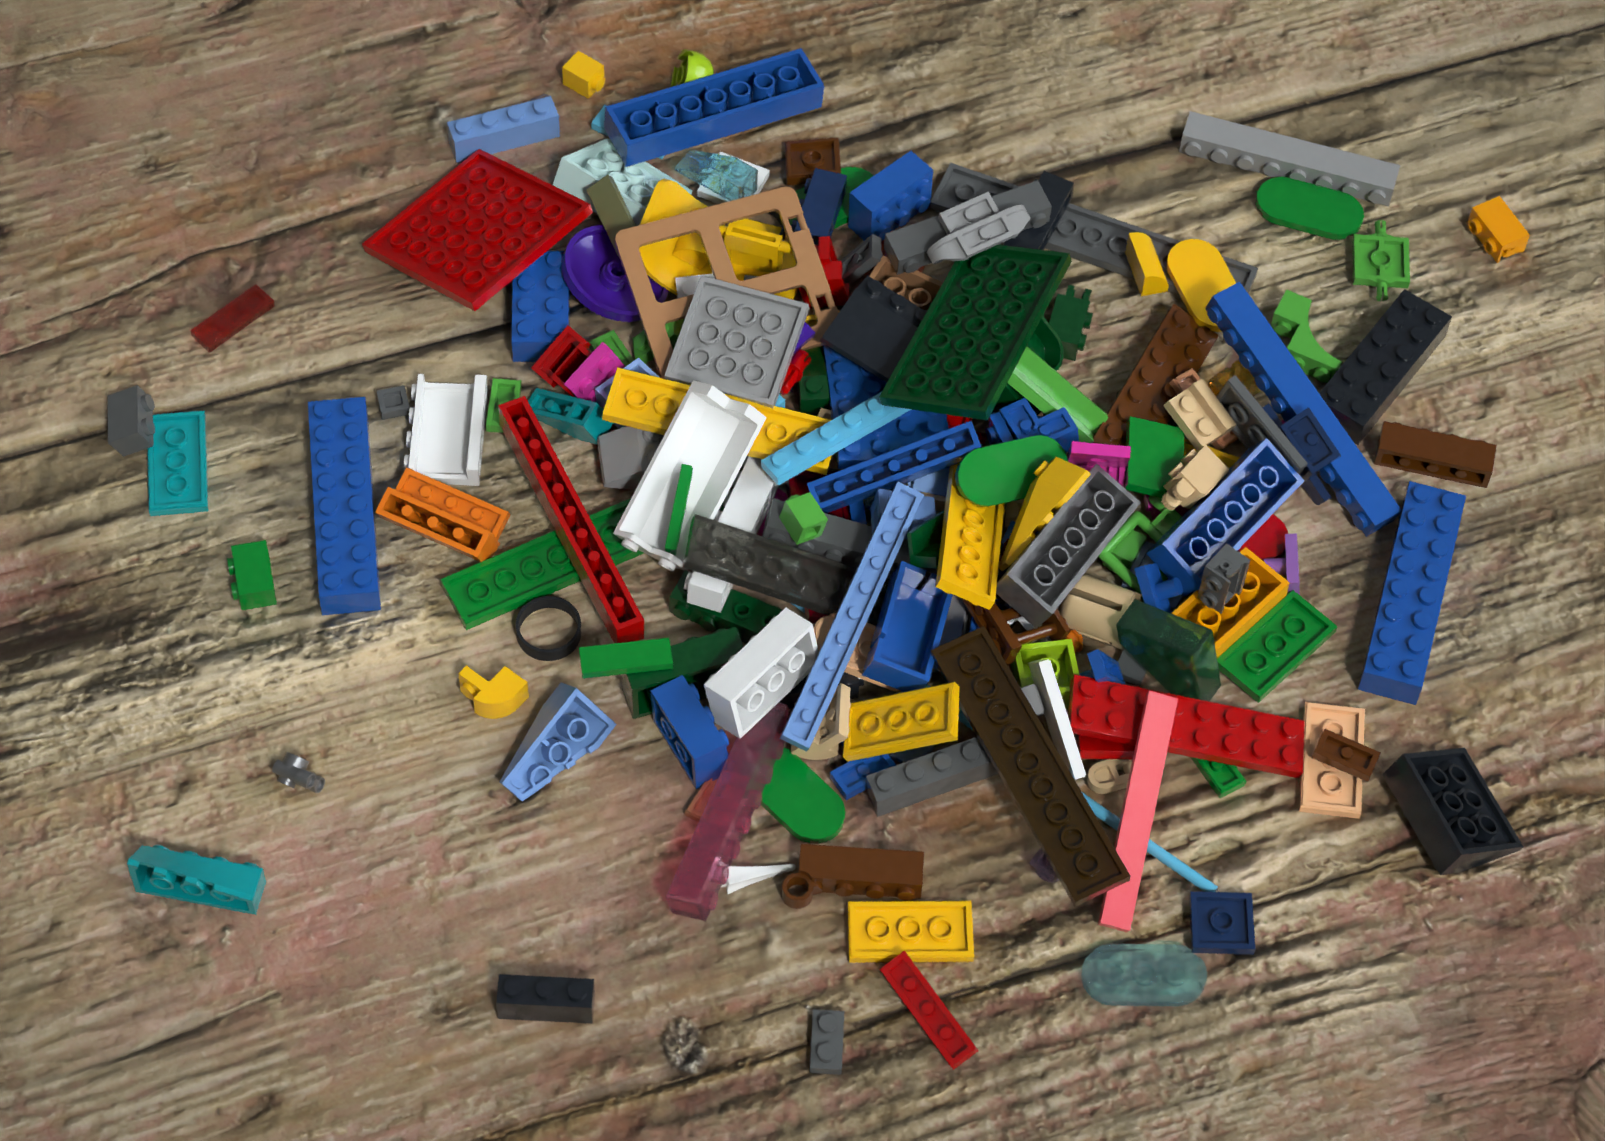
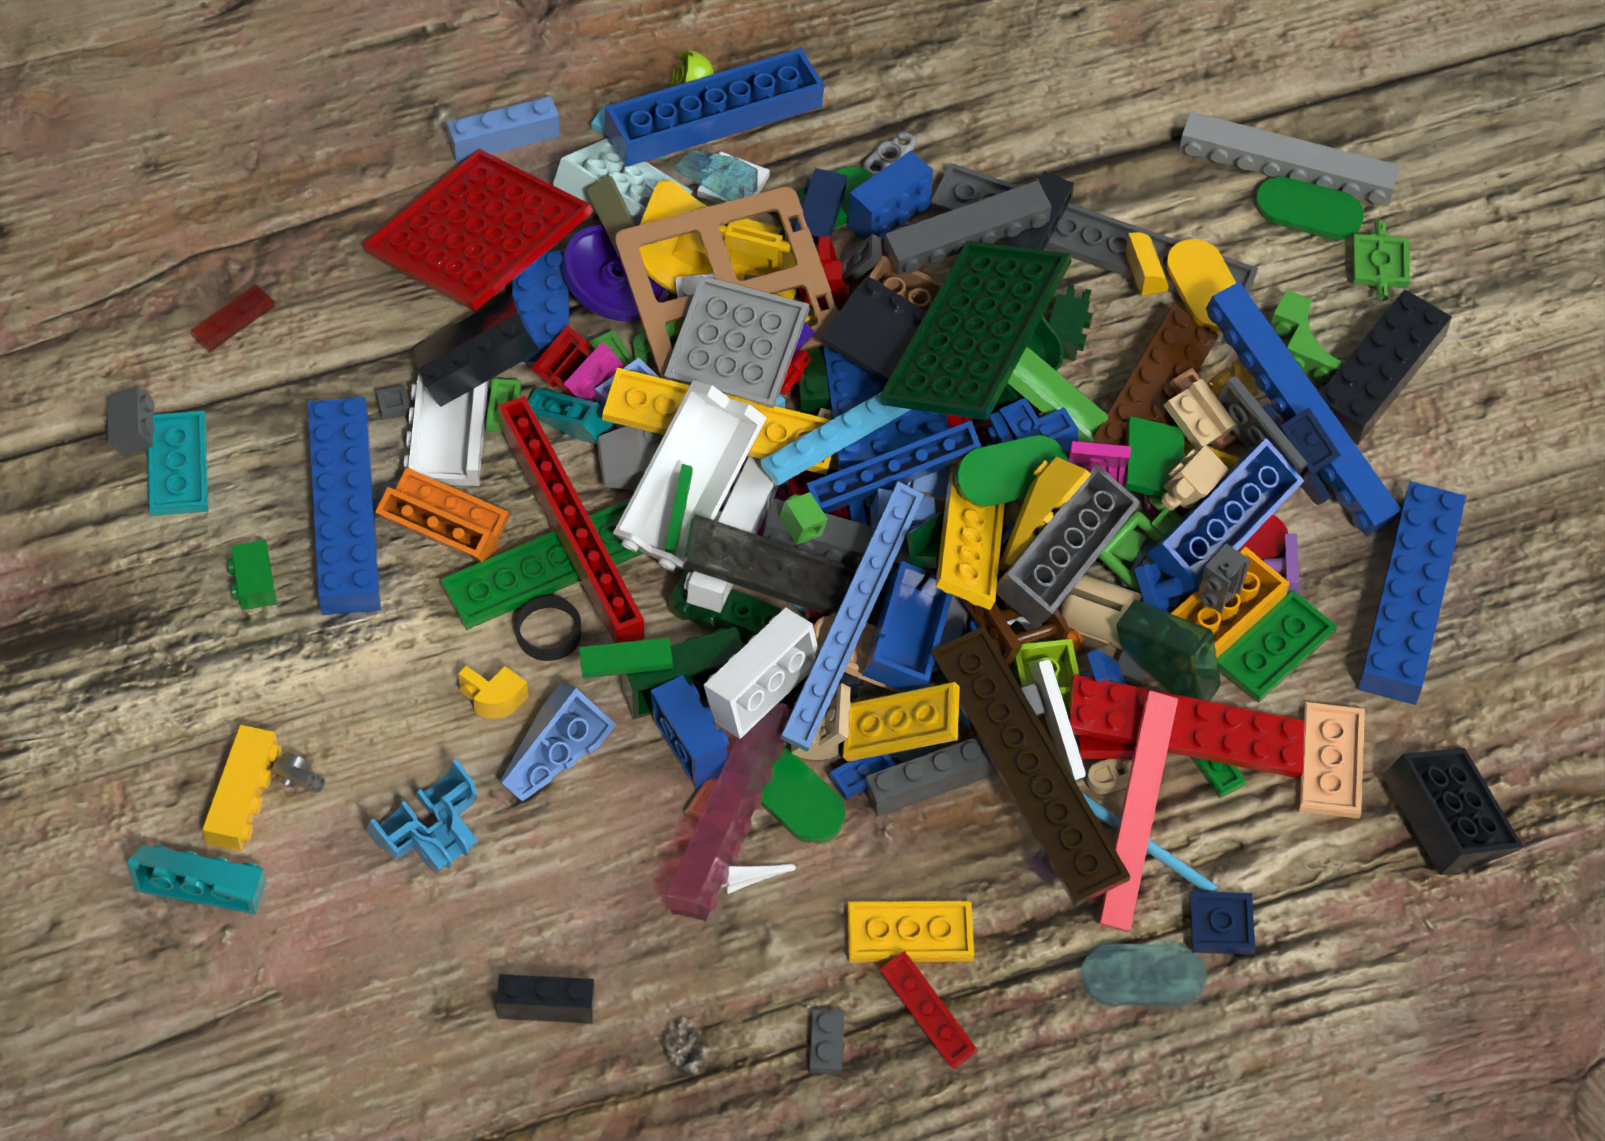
(241, 788): none -> yellow brick
(444, 839): none -> dark azure piece
(475, 350): none -> black slope
(583, 74): yellow brick -> none
(806, 155): reddish brown tile -> none
(855, 872): reddish brown hinge -> none
(893, 146): none -> light grey piece
(976, 227): light grey plate -> none
(1346, 755): reddish brown plate -> none
(1435, 454): reddish brown brick -> none
(1497, 229): light orange hinge -> none

